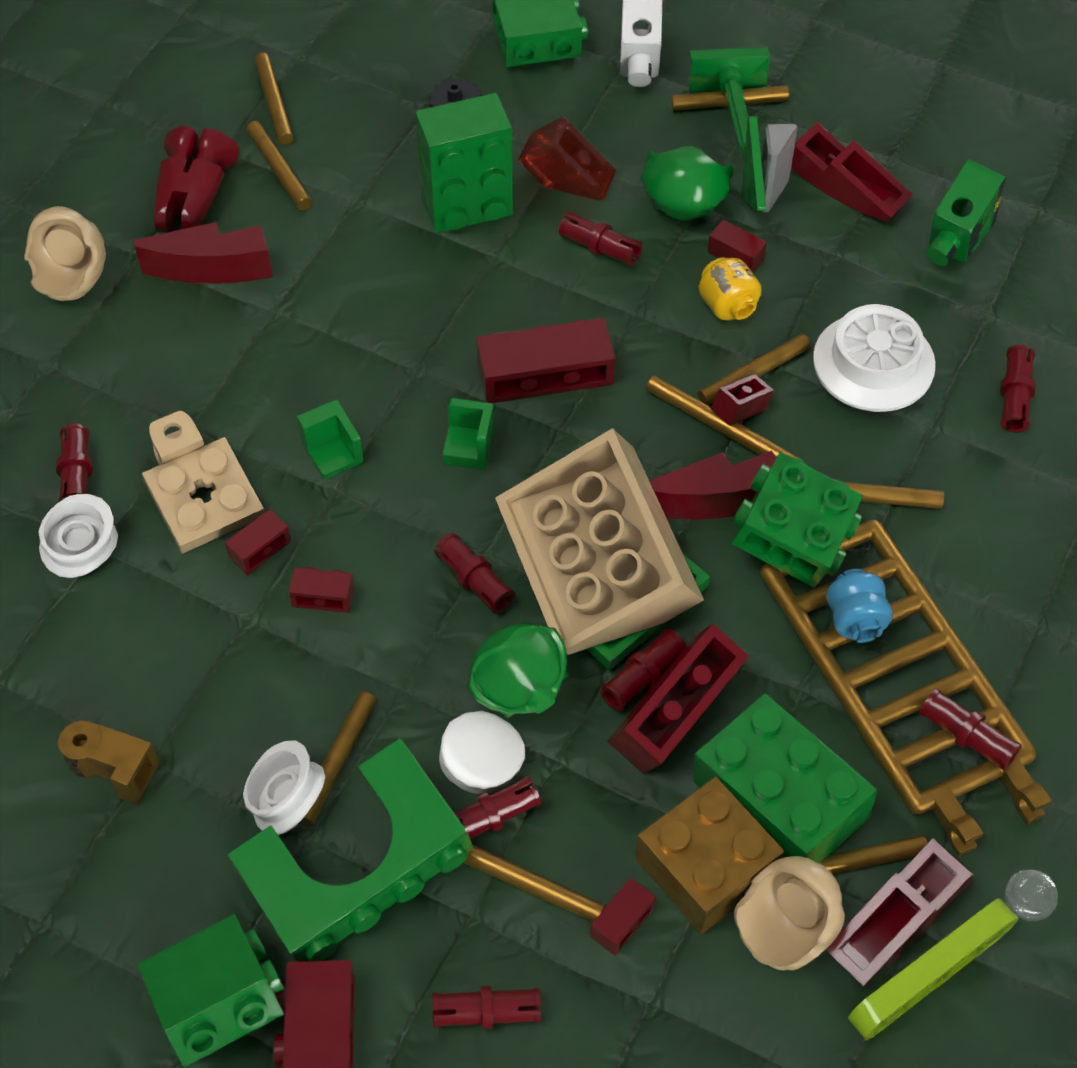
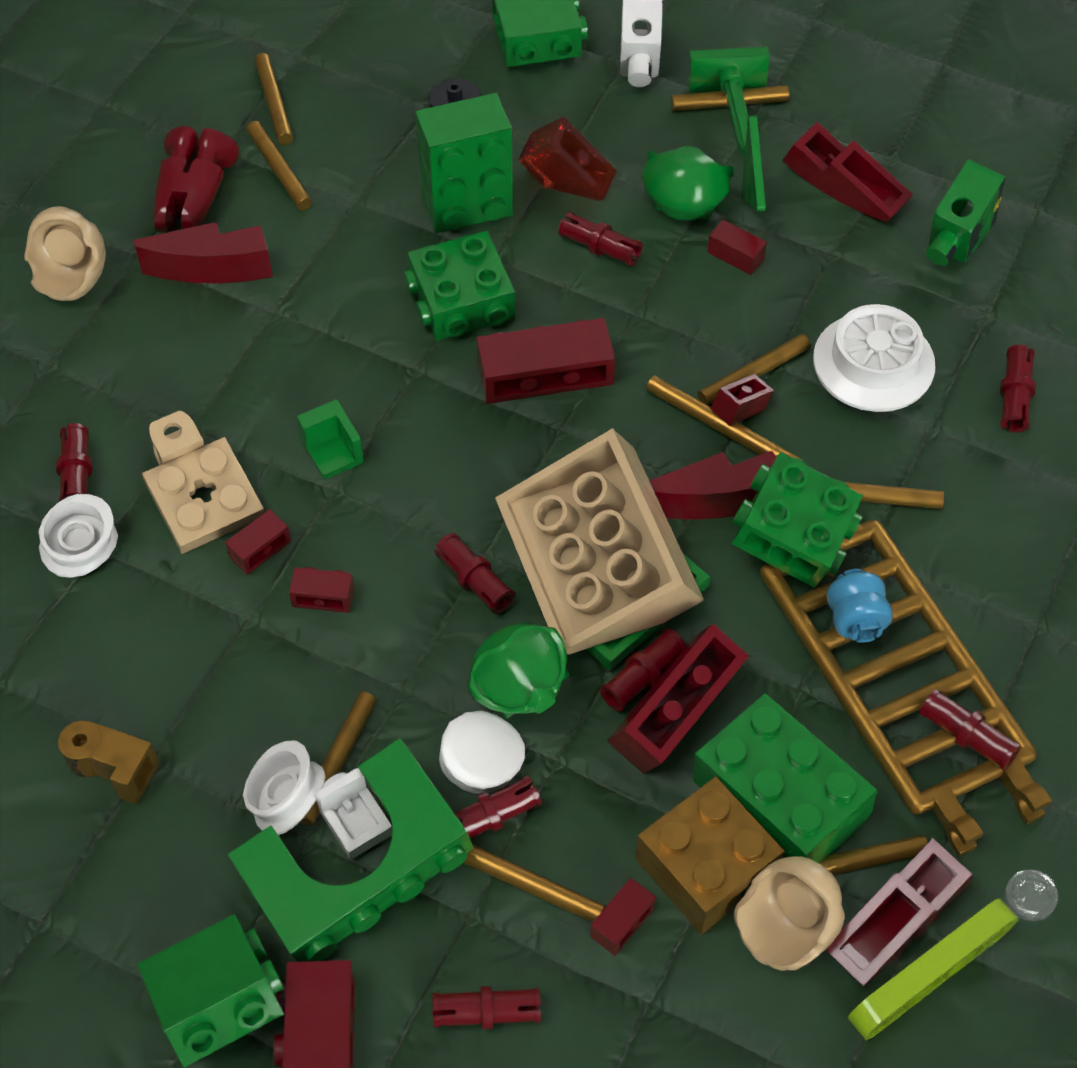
(352, 813): none -> white bracket
(460, 286): none -> green brick
(469, 434): green panel -> none
(729, 289): yellow head -> none
(777, 160): light grey slope -> none

